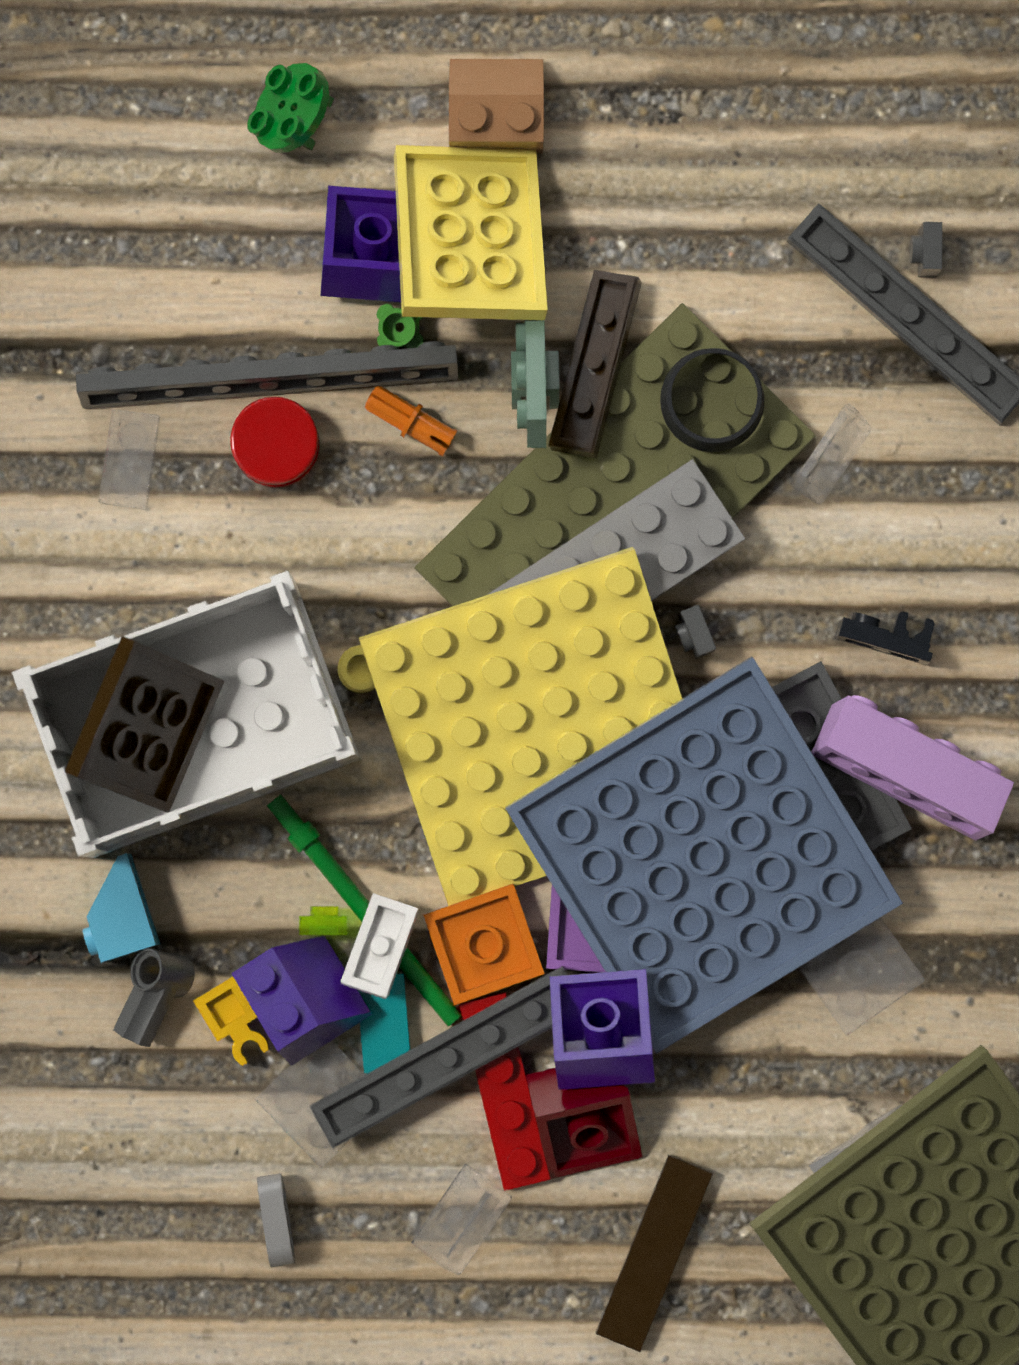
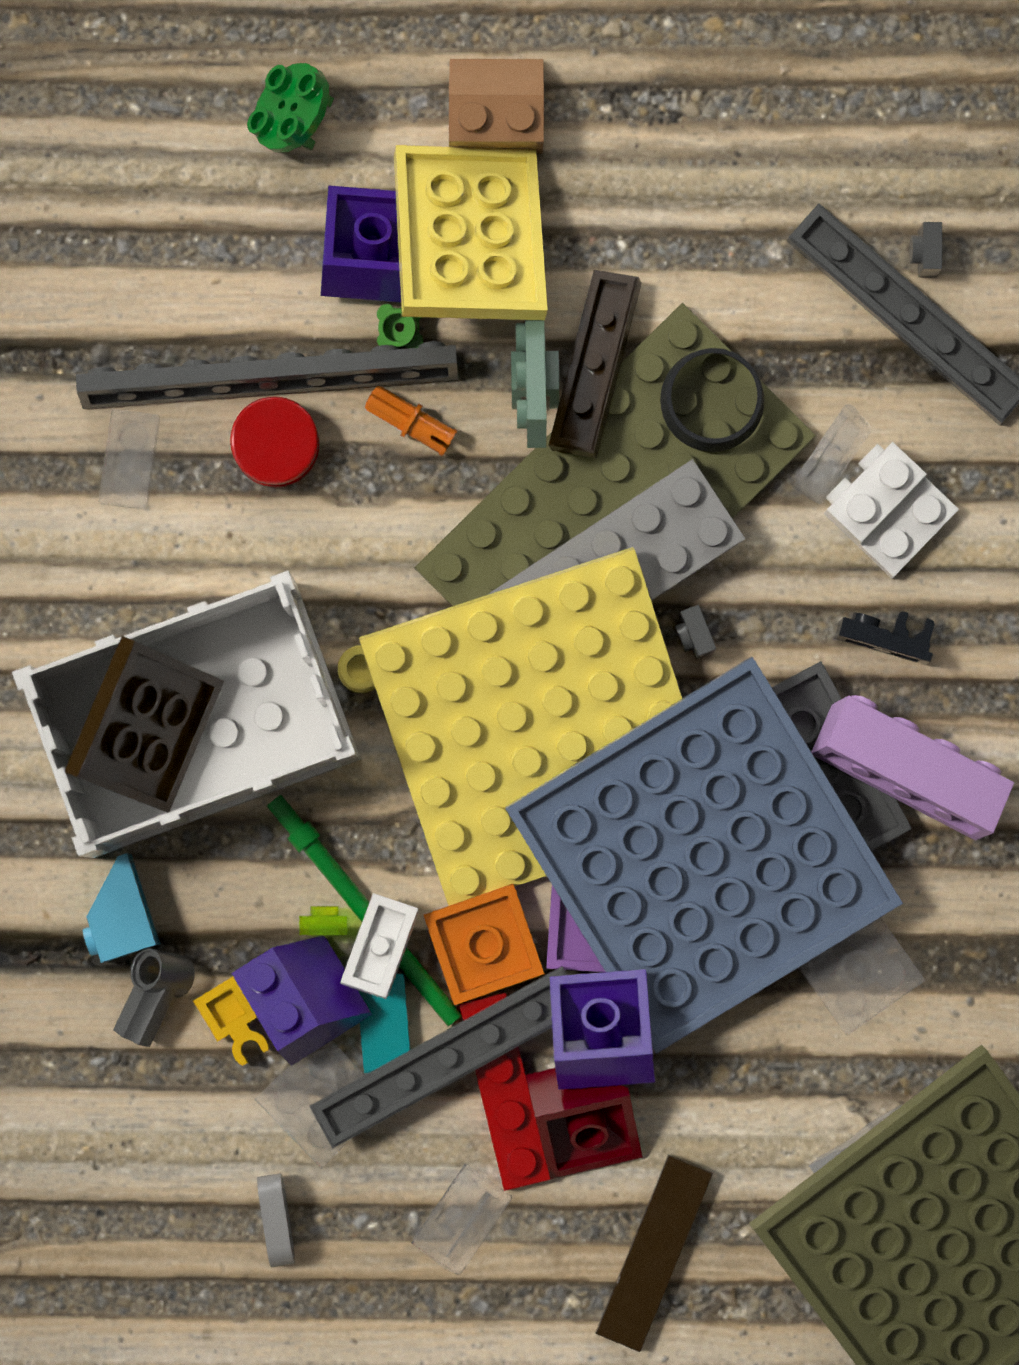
(889, 508): none -> white plate

